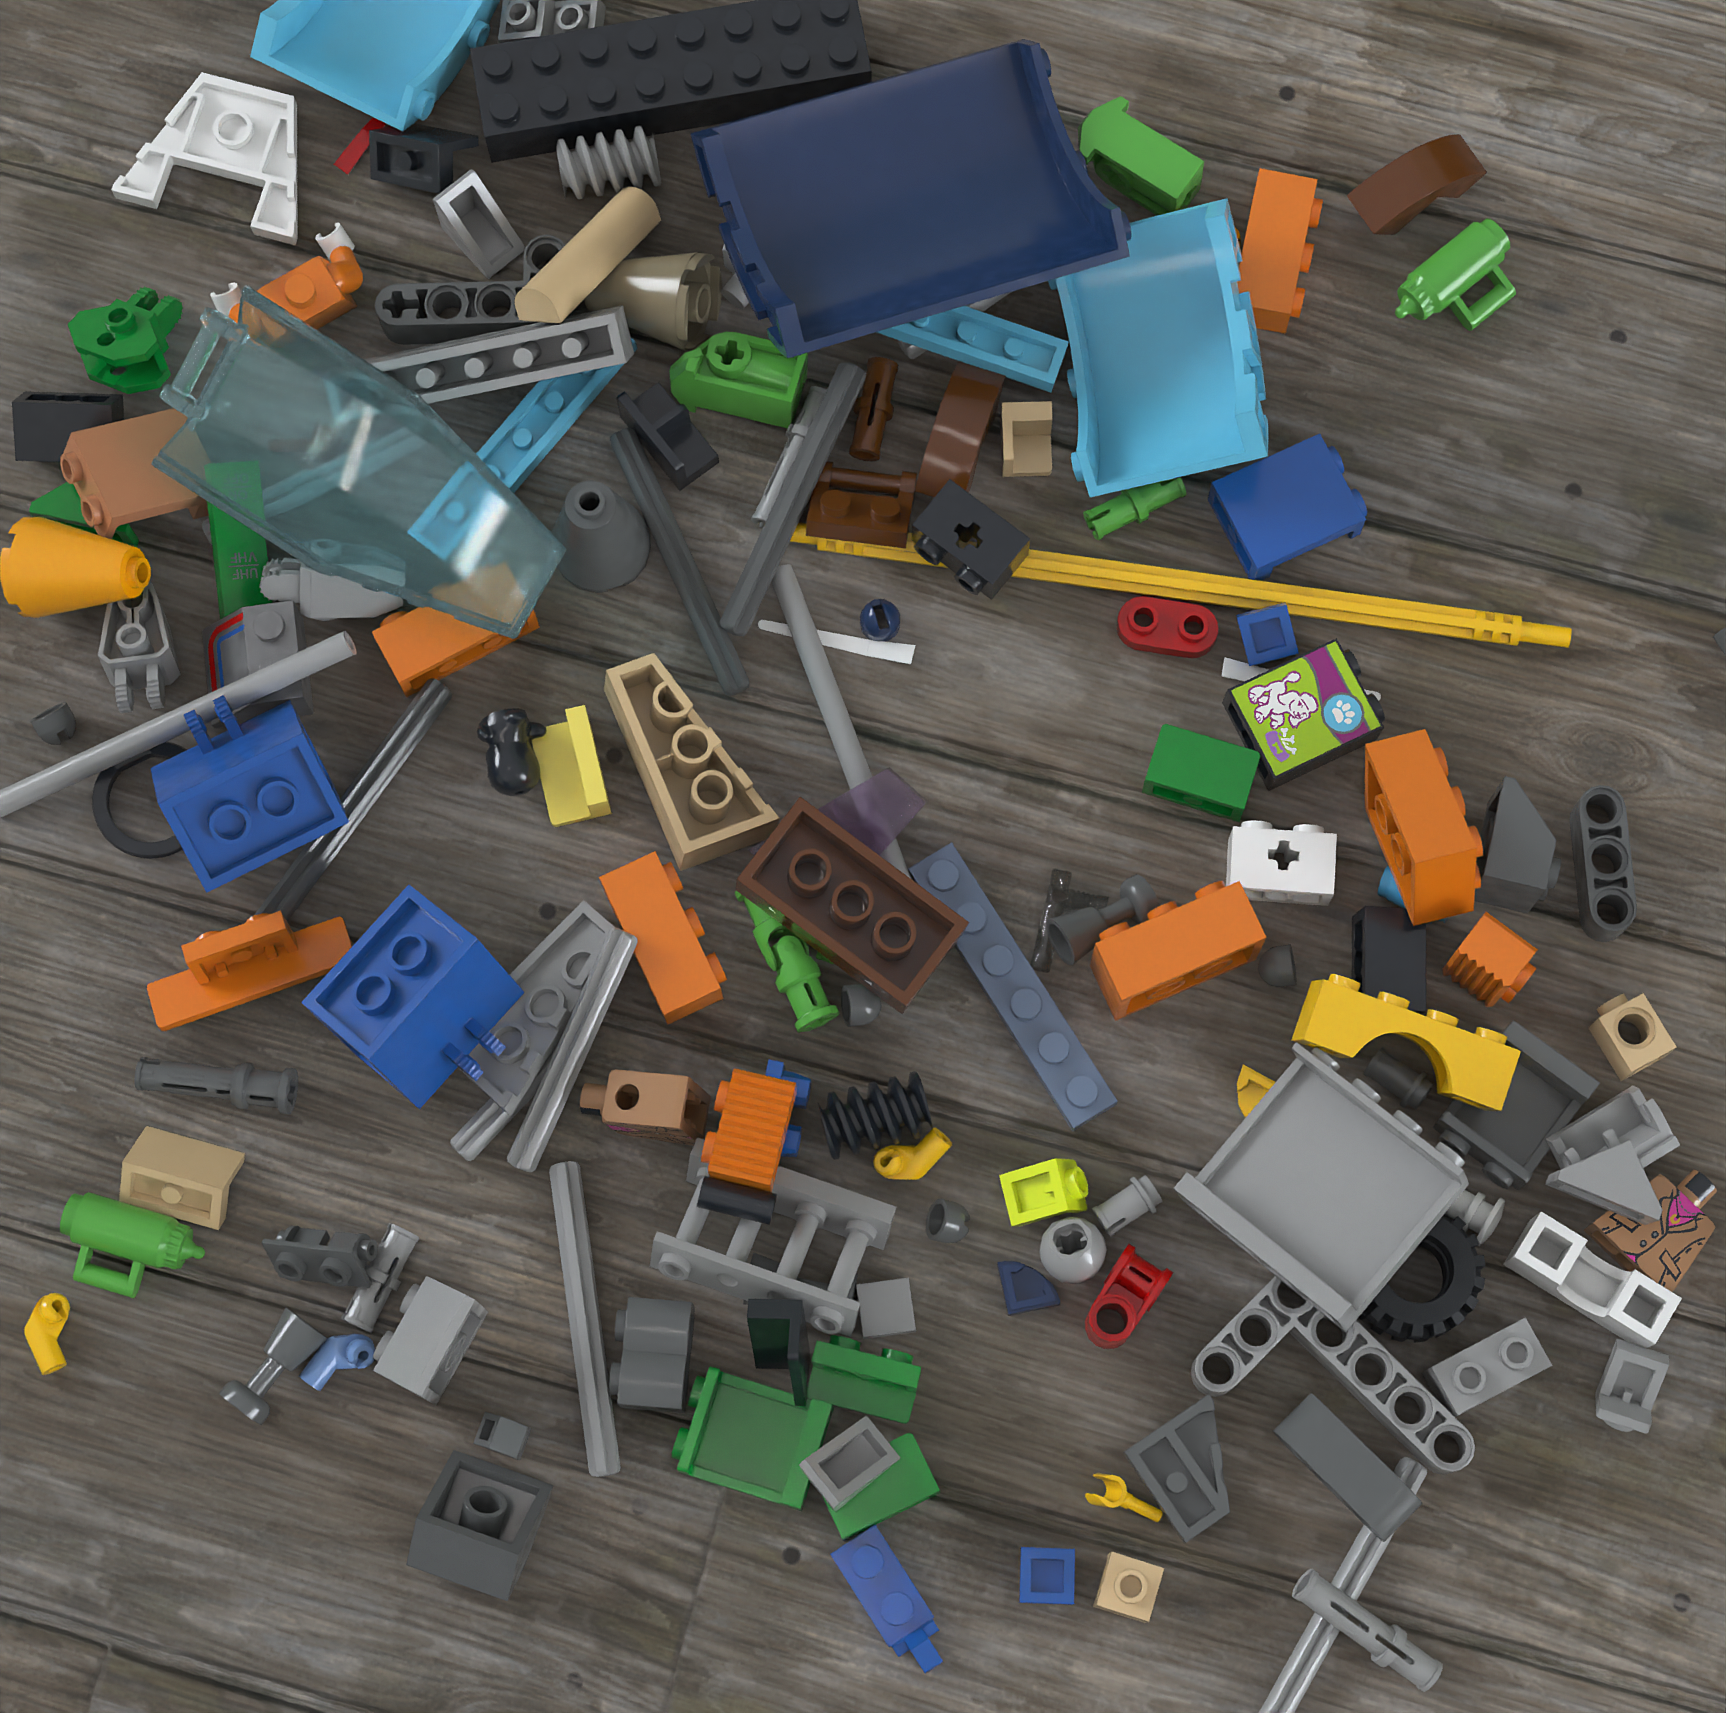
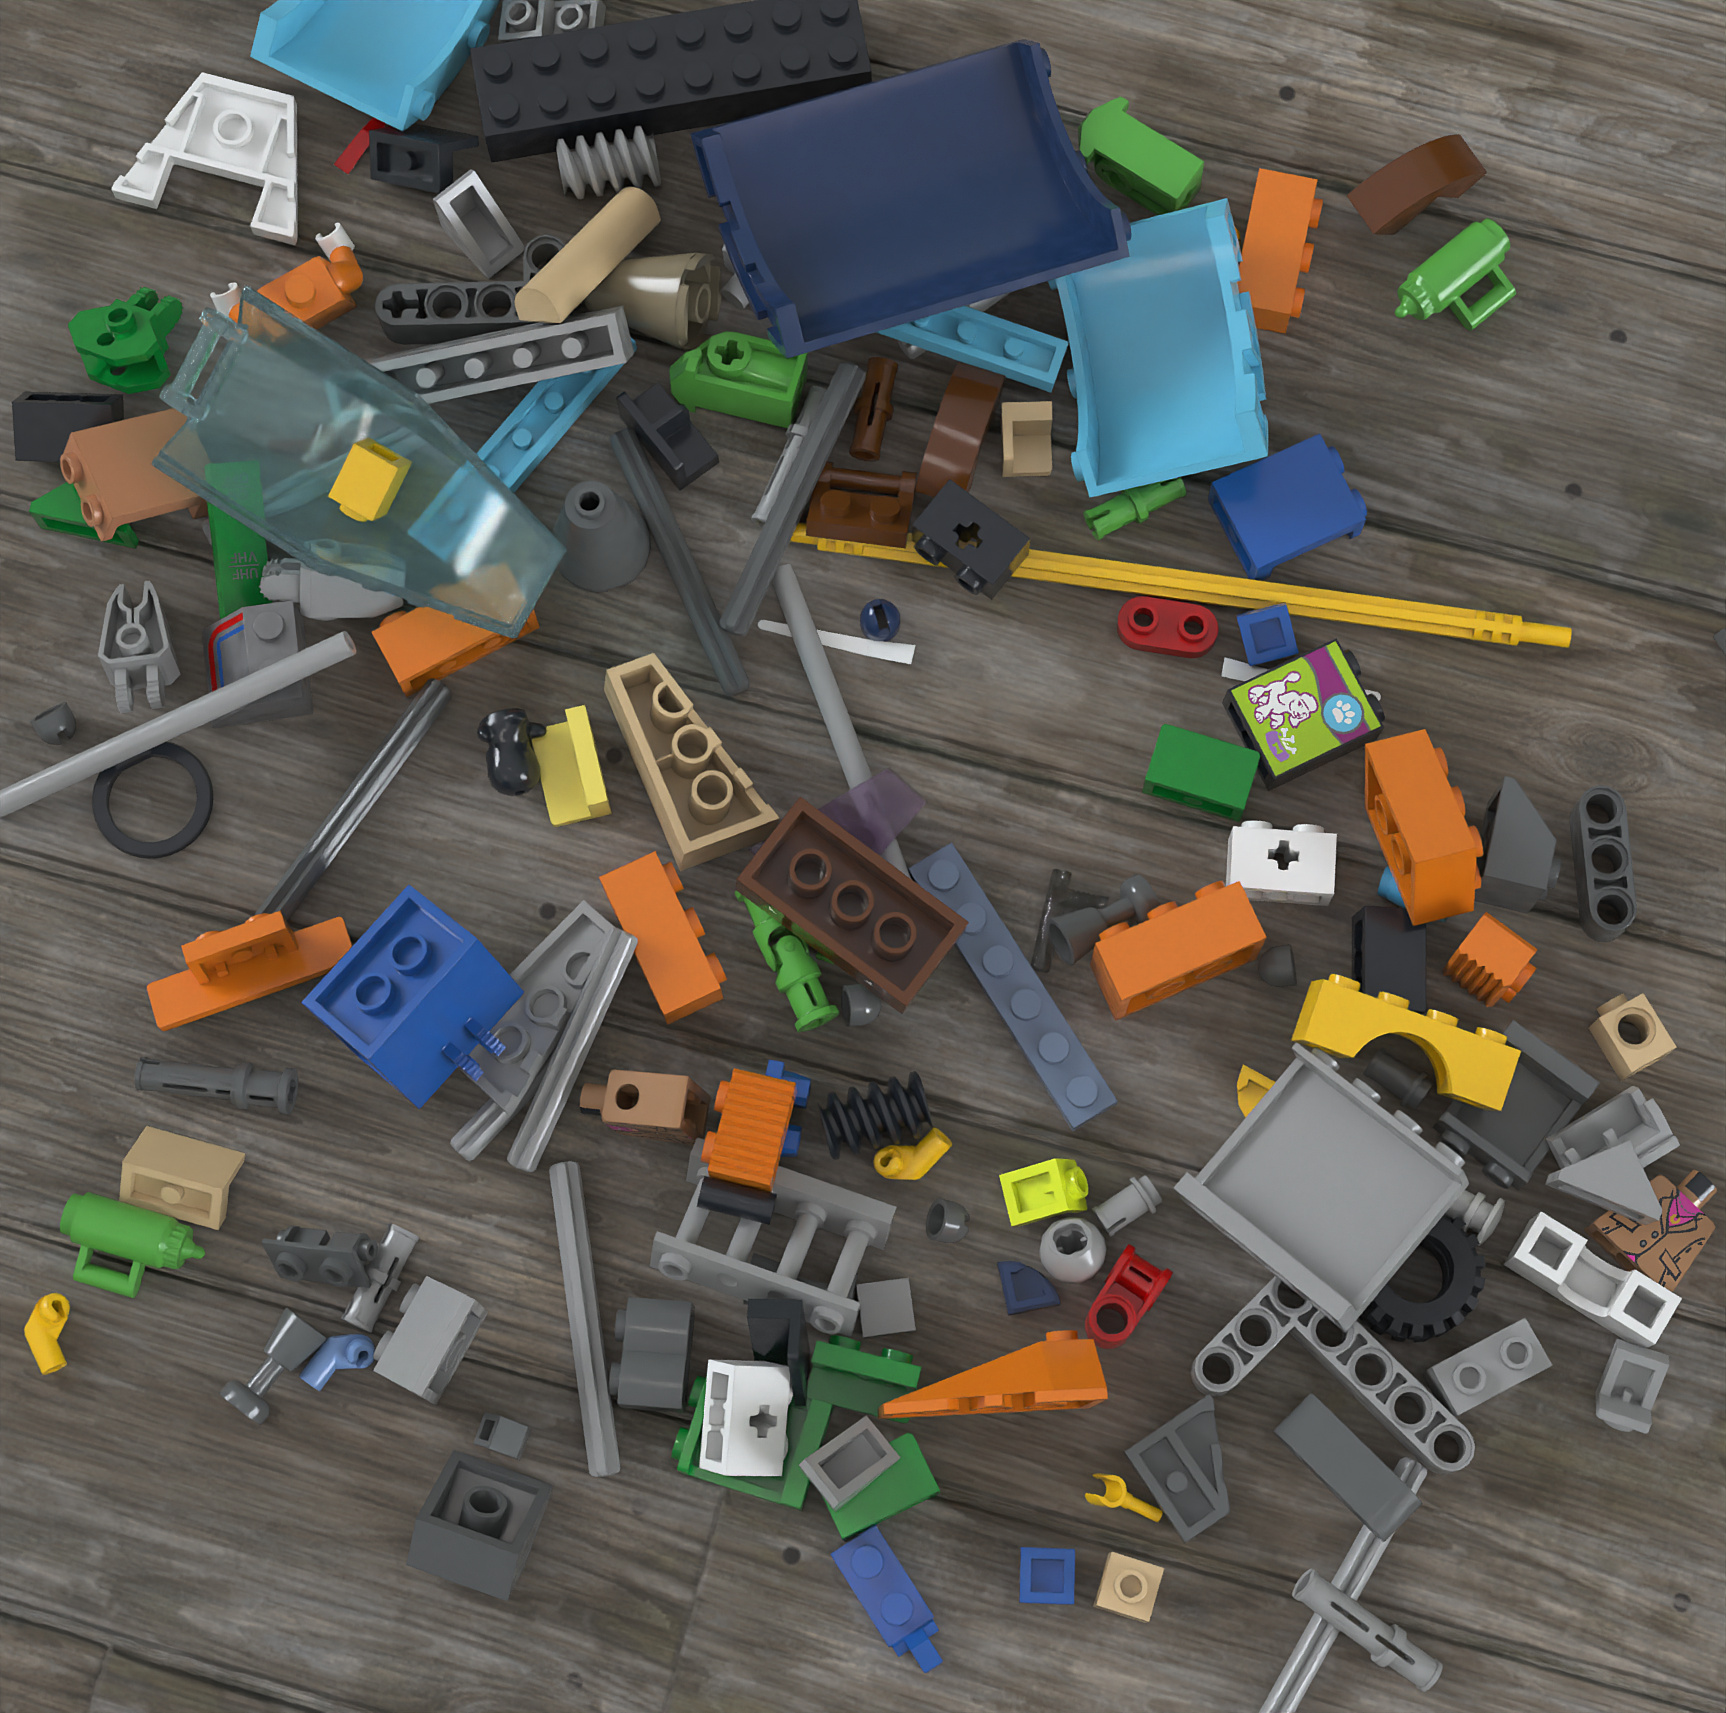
(67, 568): light orange cone -> none
(246, 793): blue piece -> none
(369, 480): none -> yellow brick
(745, 1418): none -> white brick
(1040, 1377): none -> orange wedge

